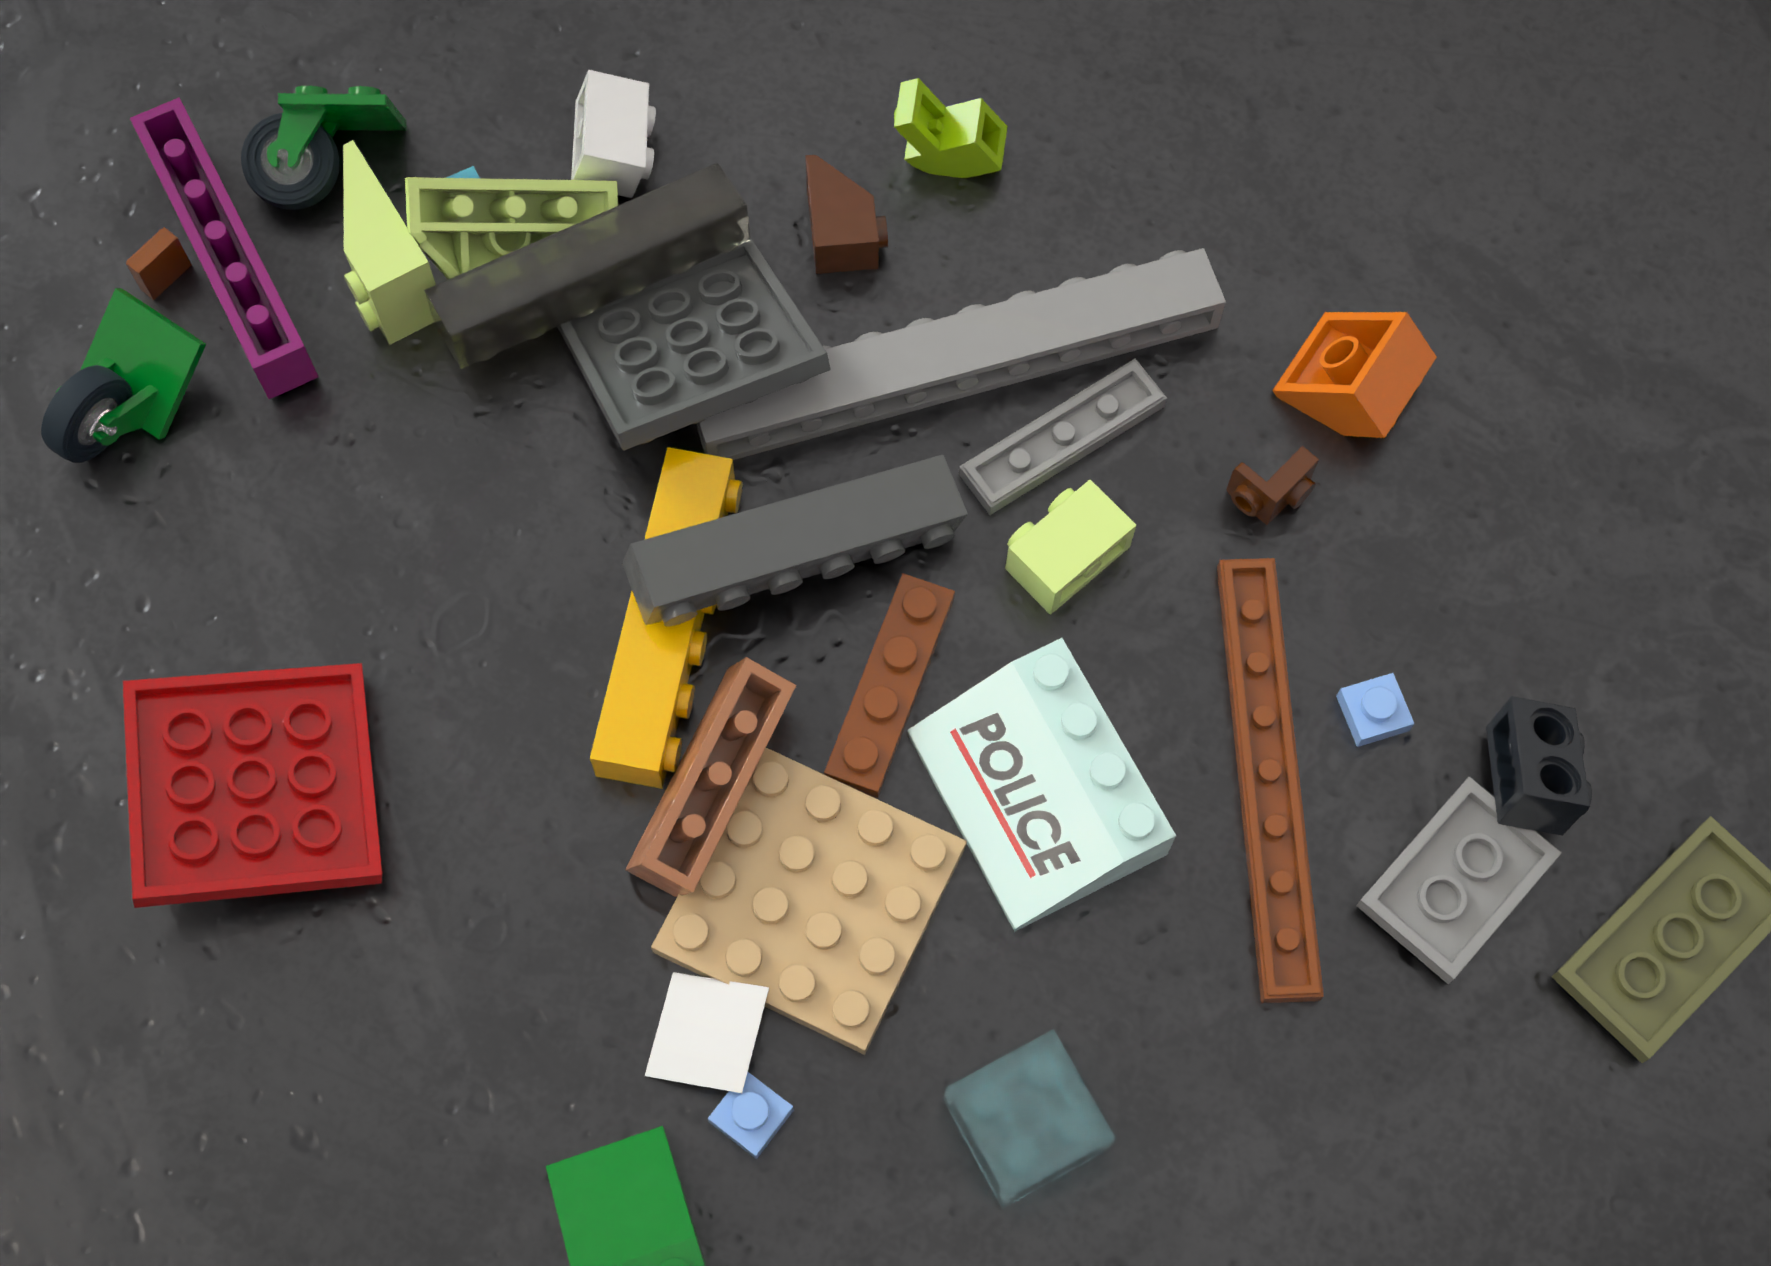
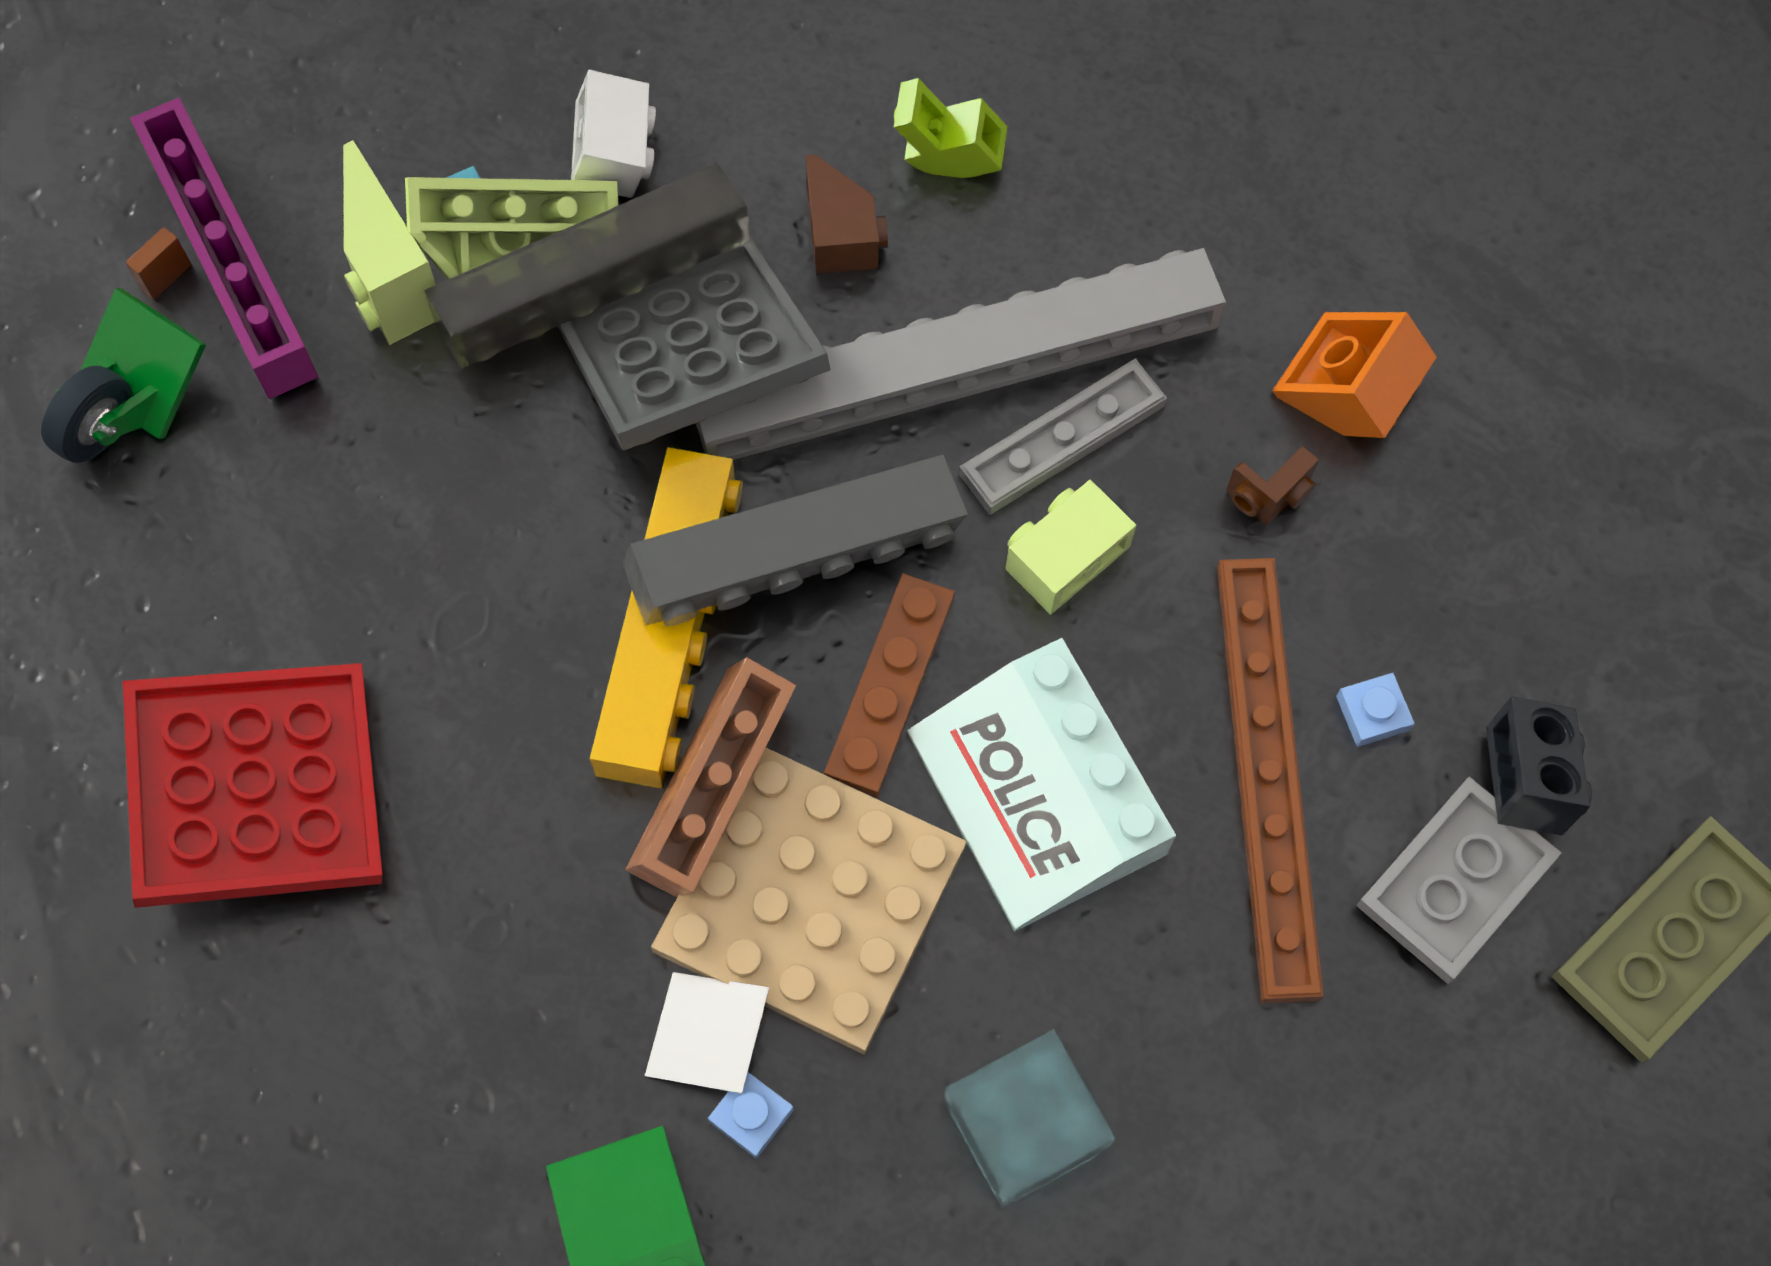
(292, 153): plate -> none

